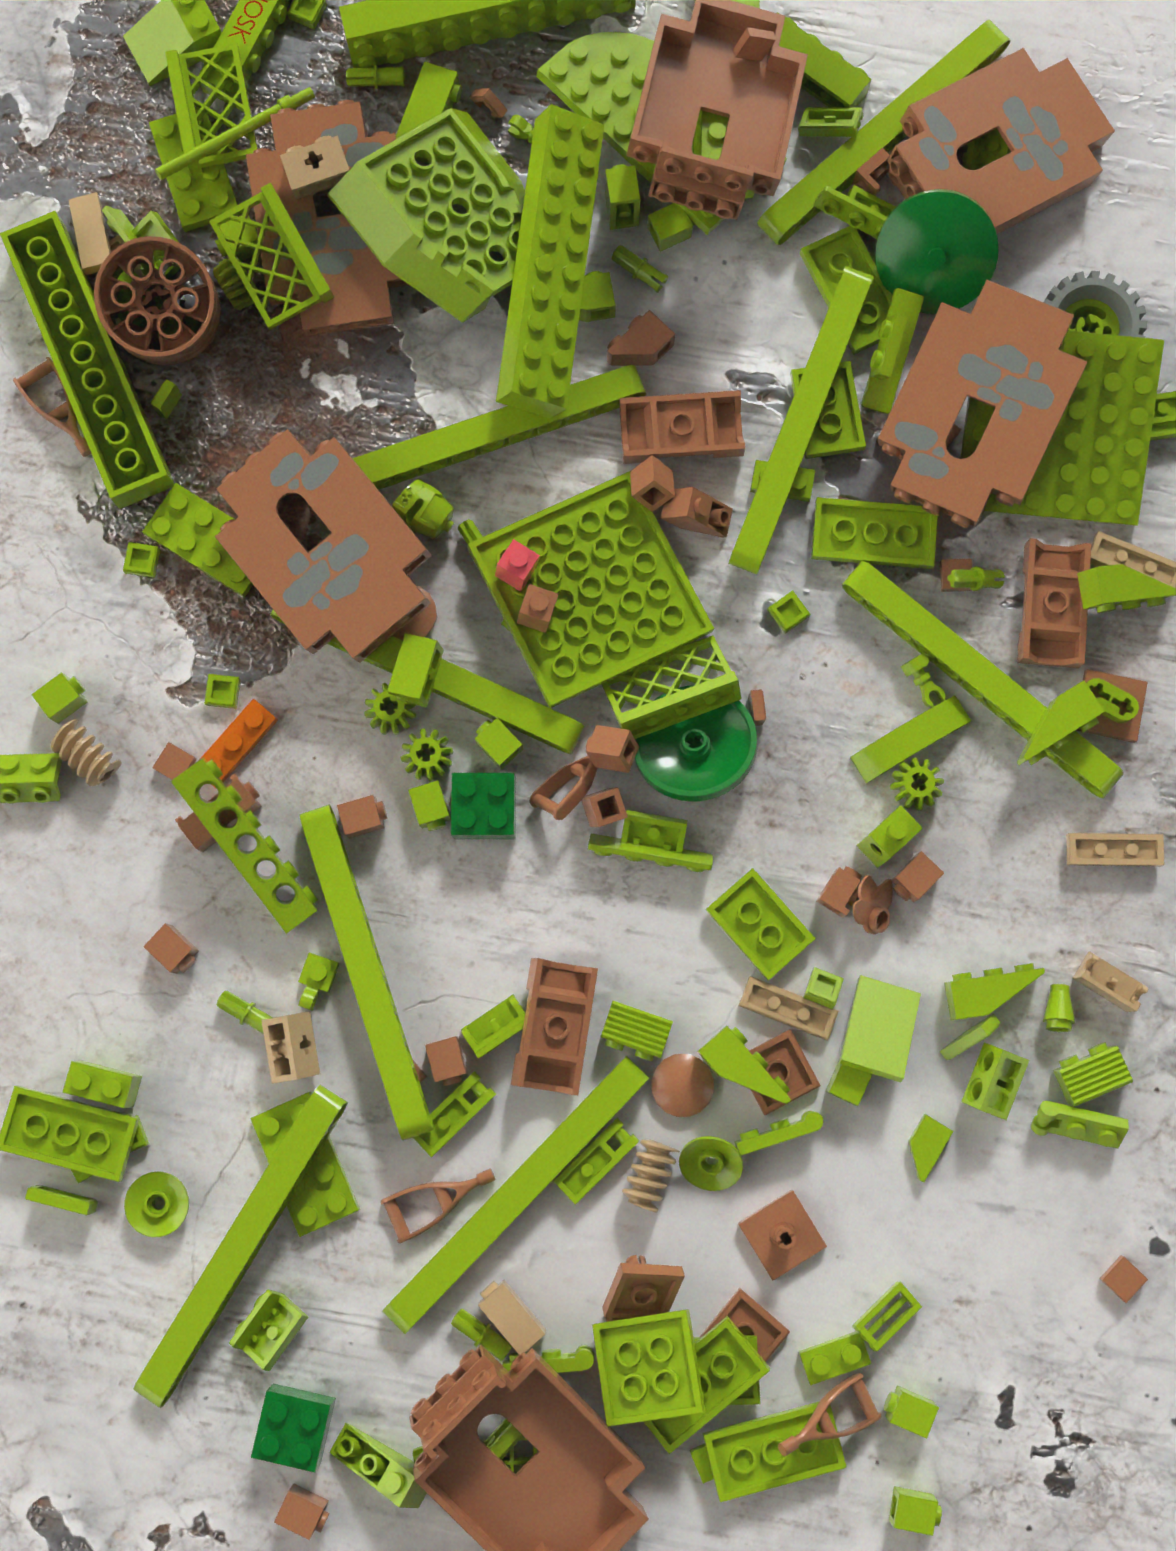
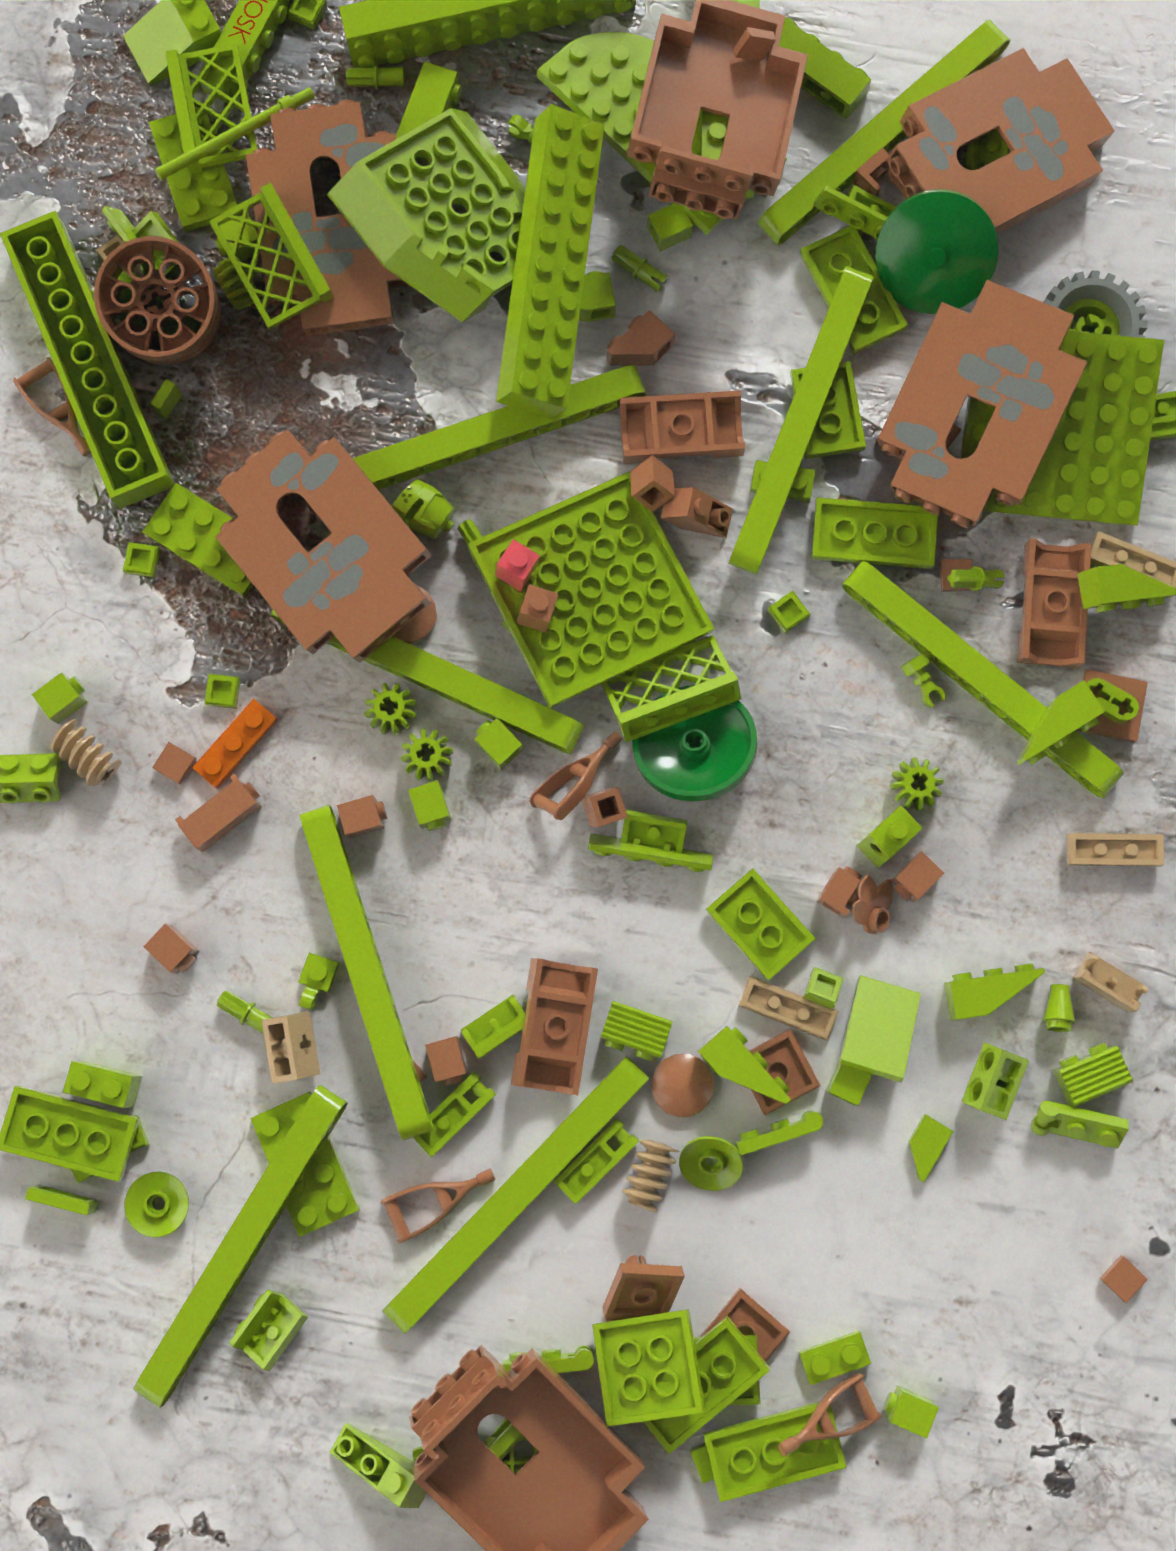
(90, 231): tan tile -> none
(286, 913): lime brick -> none
(293, 1427): green brick -> none
(299, 168): tan brick -> none
(302, 1512): nougat brick -> none
(415, 669): lime hinge -> none
(481, 1334): lime axle -> none
(483, 806): green brick -> none
(489, 99): nougat tile -> none
(511, 1316): tan brick -> none
(612, 748): nougat brick -> none
(622, 196): lime brick -> none
(757, 706): nougat tile -> none
(782, 1235): nougat tile -> none
(830, 121): lime tile -> none
(866, 1334): lime tile -> none
(892, 350): lime bracket -> none
(910, 738): lime slope -> none
(914, 1511): lime brick -> none
(971, 1037): lime tile -> none

